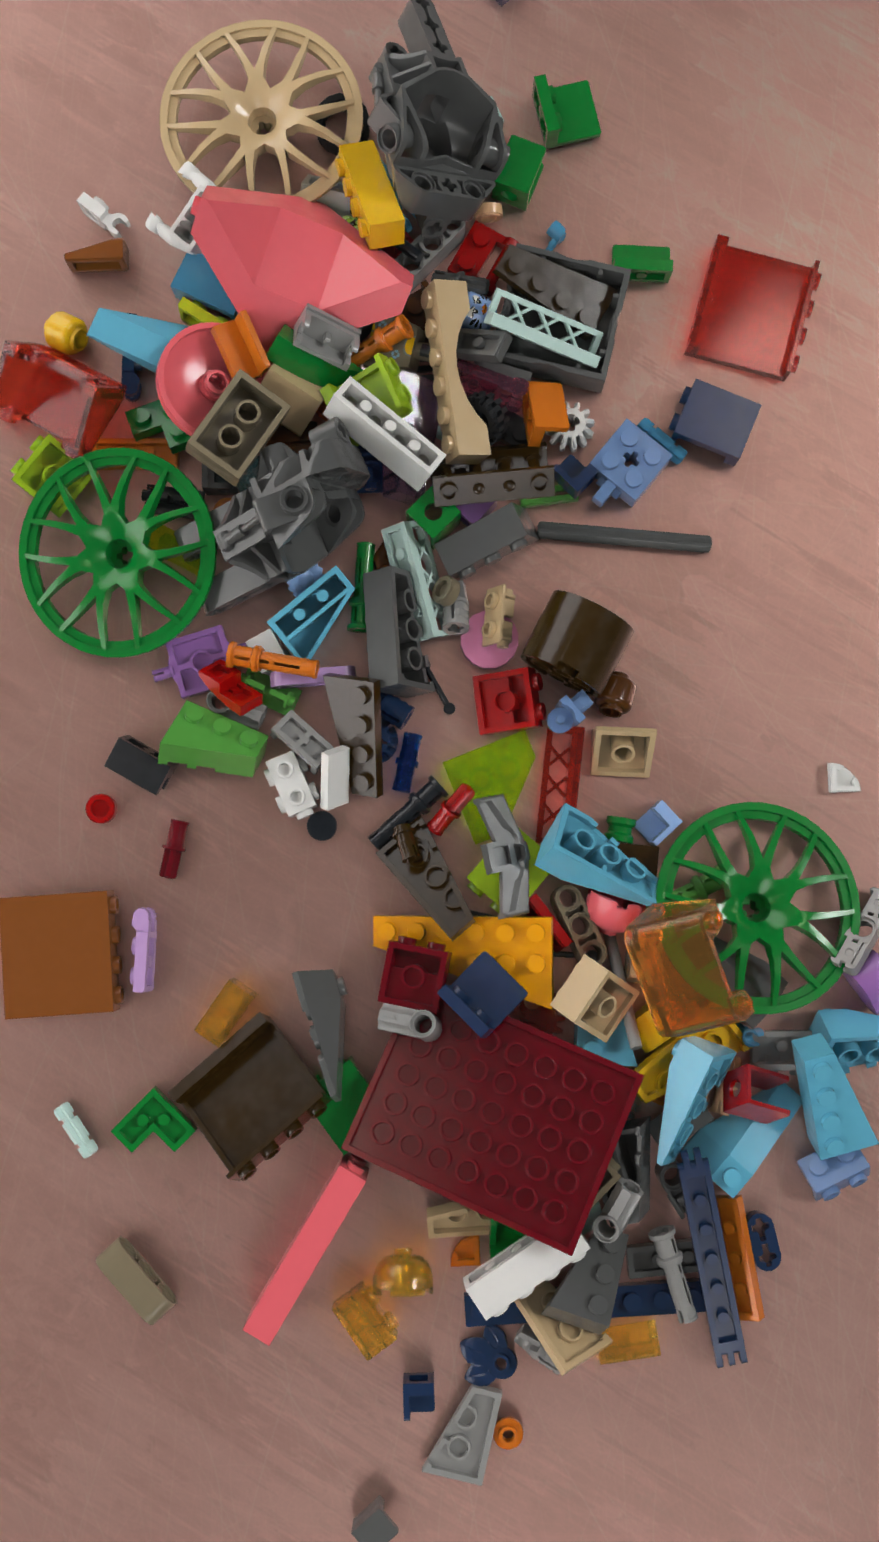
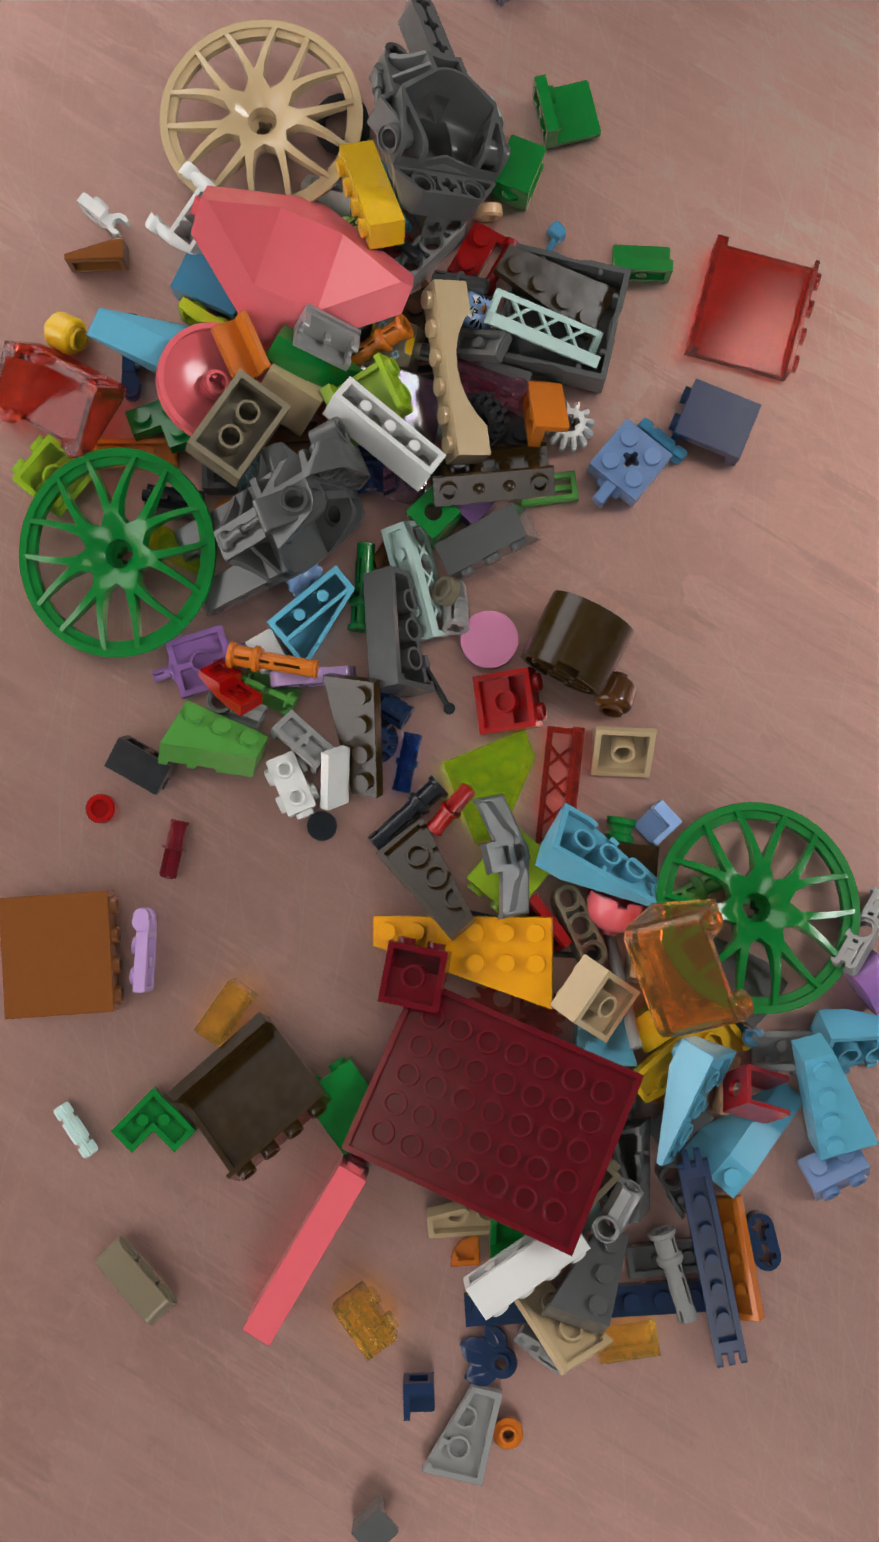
(324, 1004): dark grey wedge -> none
(403, 1274): clear yellow cylinder -> none
(406, 842): dark brown pin -> none
(407, 1022): light grey piece -> none
(483, 994): dark blue bracket -> none
(498, 604): tan hinge -> none
(568, 712): medium blue hips -> none
(574, 476): dark blue panel -> none
(624, 537): dark grey axle -> none
(841, 779): white tile -> none

